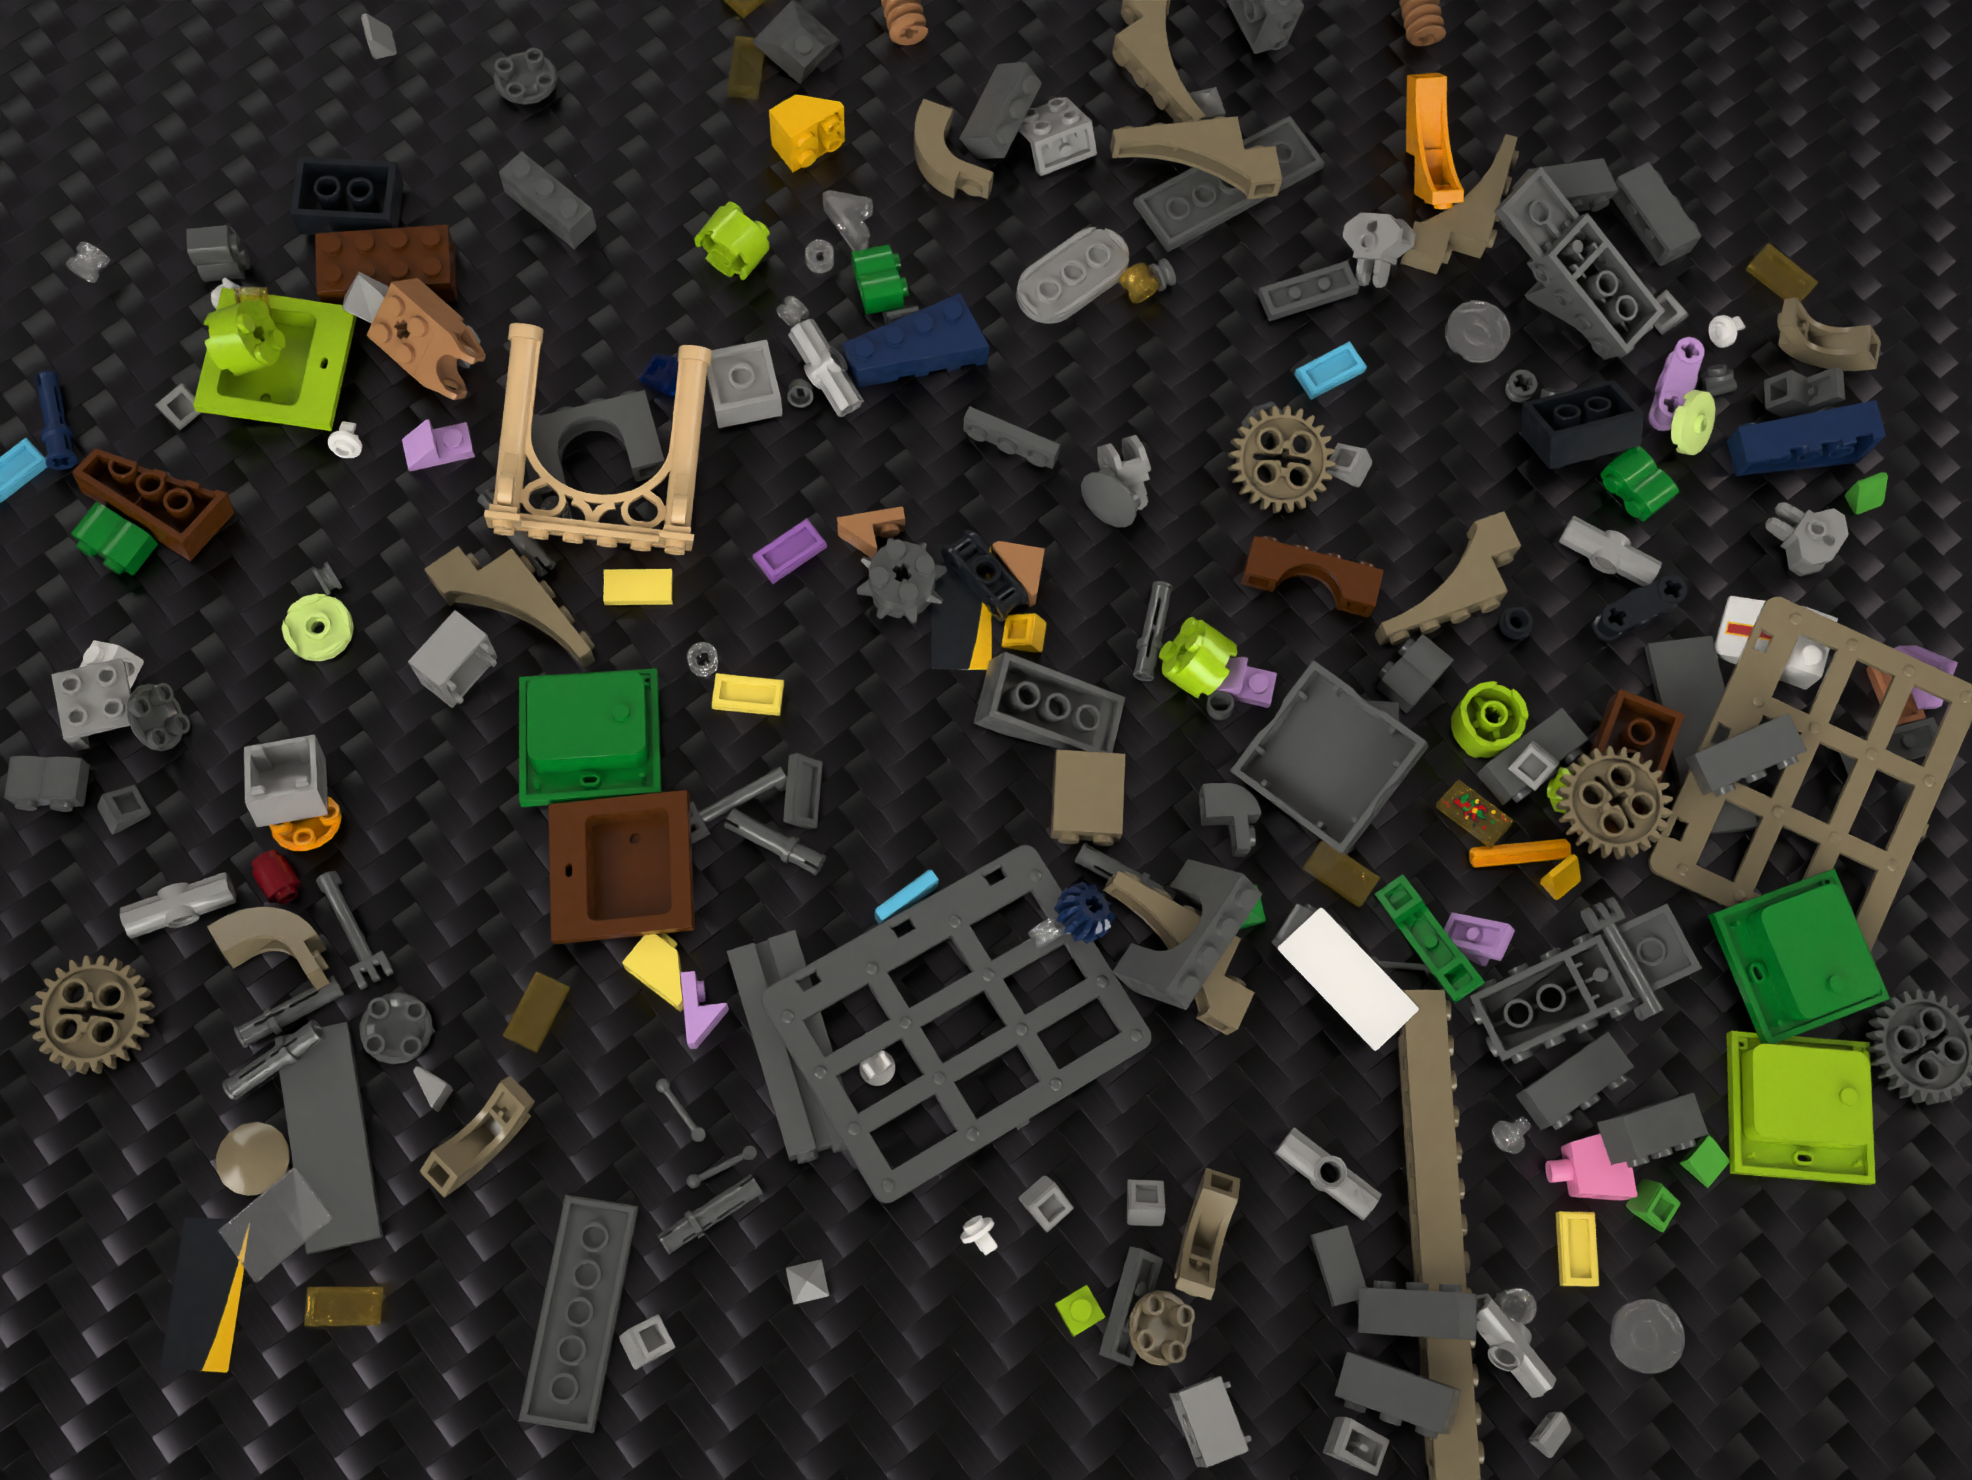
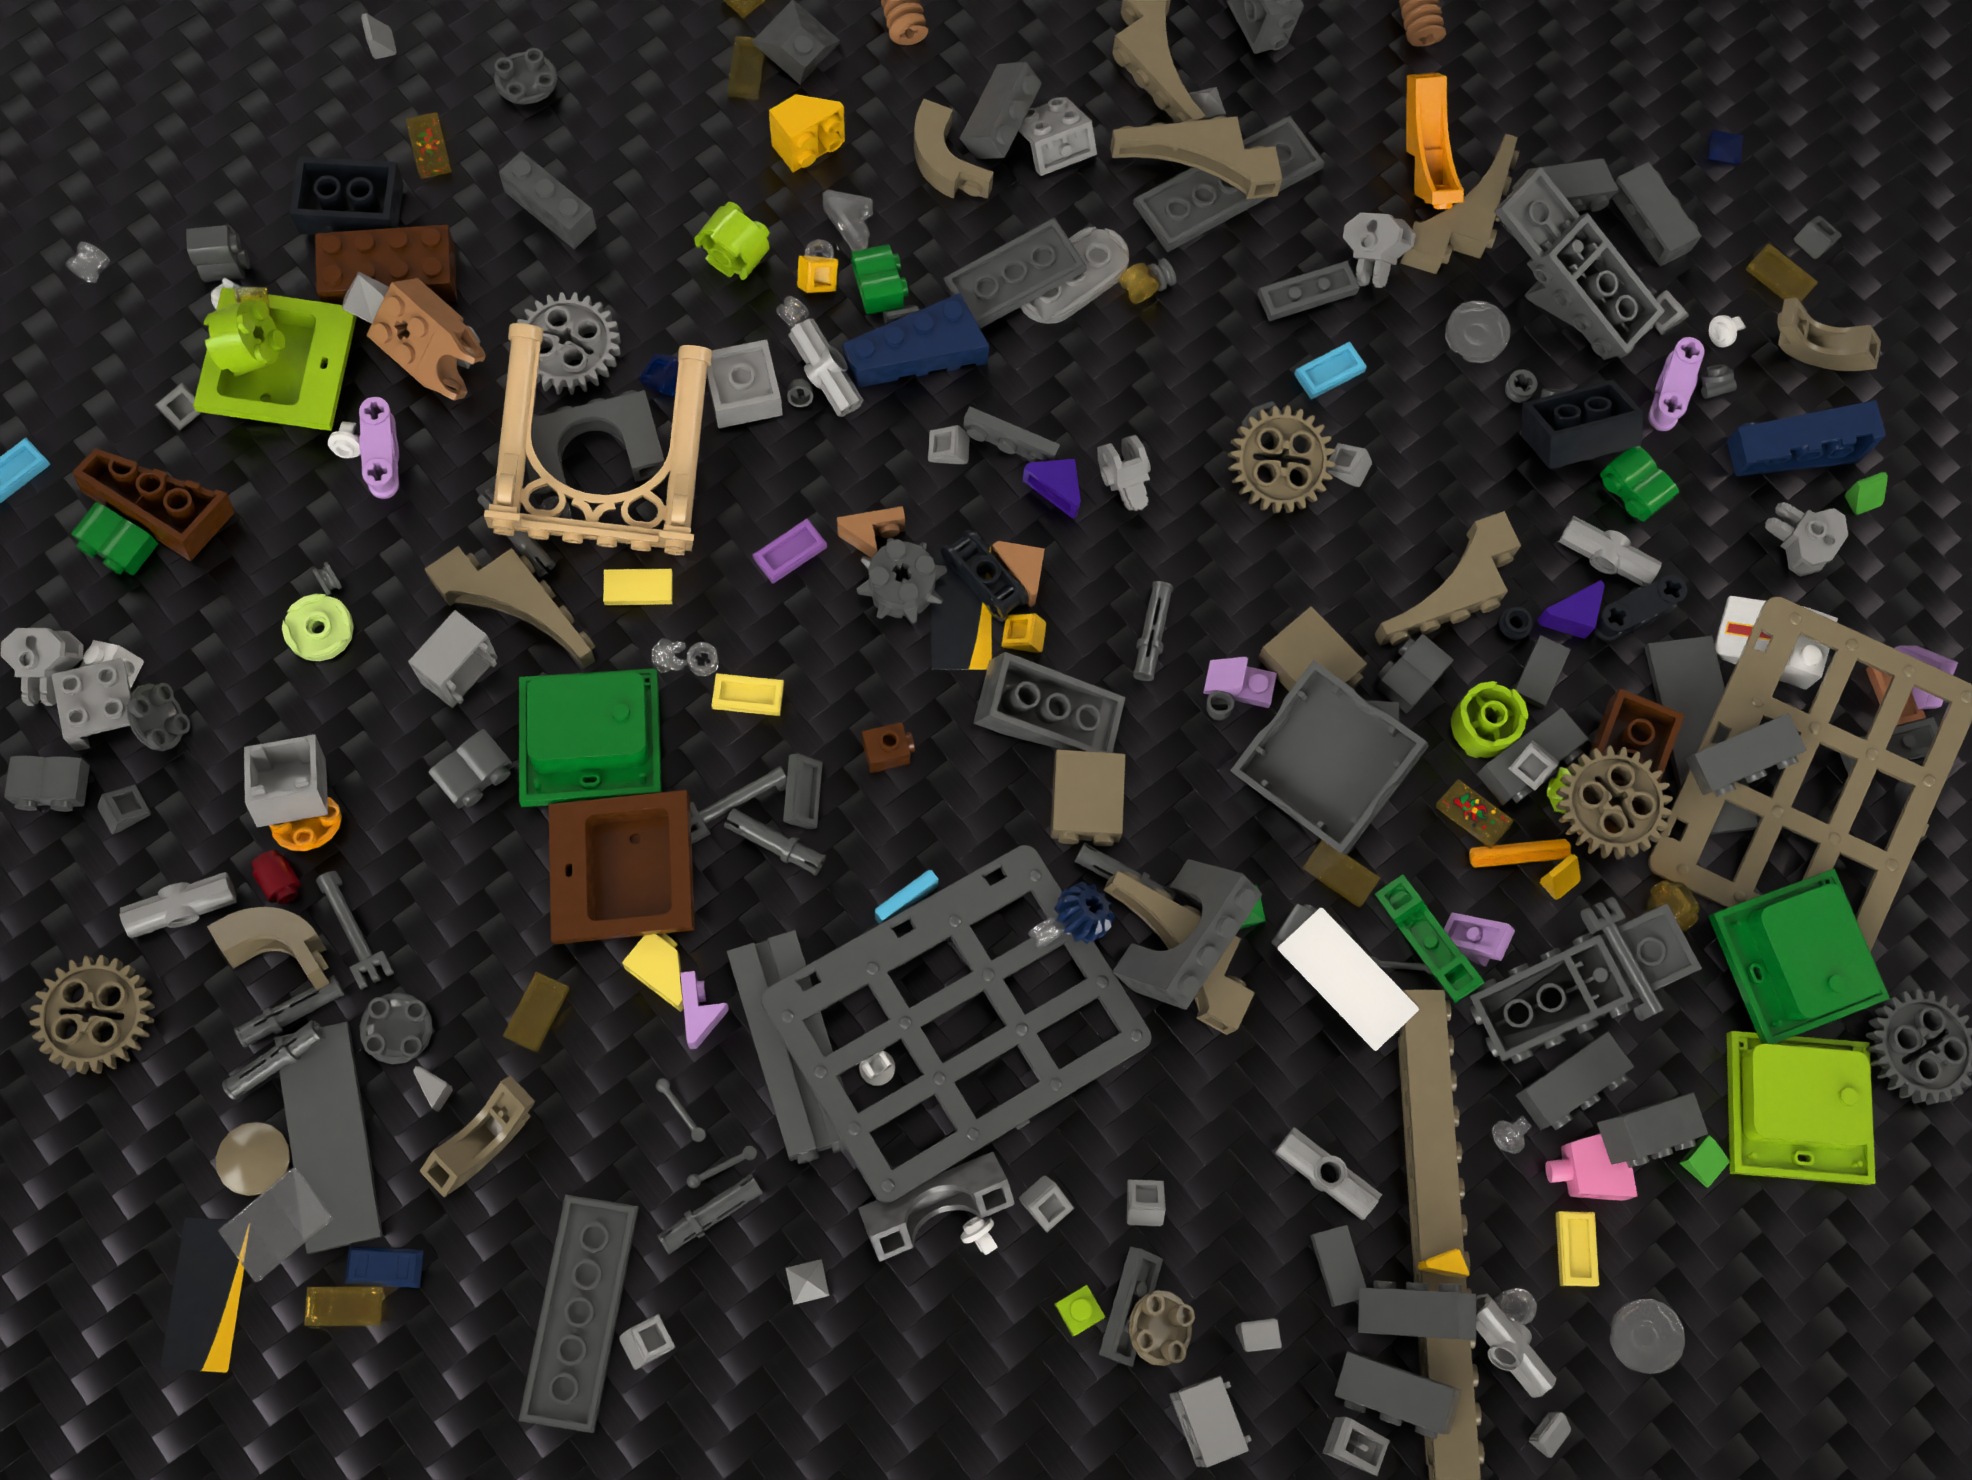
(37, 655): none -> light grey hinge
(55, 432): dark blue pin -> none
(379, 447): none -> lavender piece
(384, 1267): none -> dark blue tile
(428, 145): none -> clear yellow tile
(433, 447): lavender slope -> none
(471, 769): none -> dark grey brick
(568, 342): none -> light grey gear
(664, 656): none -> clear plate
(817, 274): none -> yellow slope
(887, 747): none -> reddish brown brick
(949, 445): none -> light grey slope
(971, 1187): none -> flat silver arch
(1016, 272): none -> dark grey tile
(1056, 482): none -> dark purple slope
(1109, 498): dark grey dish -> none
(1197, 658): lime brick -> none
(1205, 1233): dark tan arch -> none
(1234, 807): dark grey brick -> none
(1259, 1335): none -> light grey slope
(1308, 640): none -> dark tan brick
(1351, 583): reddish brown arch -> none
(1447, 1263): none -> yellow slope
(1541, 671): none -> dark grey tile
(1576, 613): none -> dark purple slope
(1654, 1204): bright green slope -> none
(1679, 899): none -> clear yellow head
(1693, 422): yellowish green plate -> none
(1725, 147): none -> clear blue slope
(1796, 395): dark grey brick -> none
(1817, 237): none -> dark grey slope

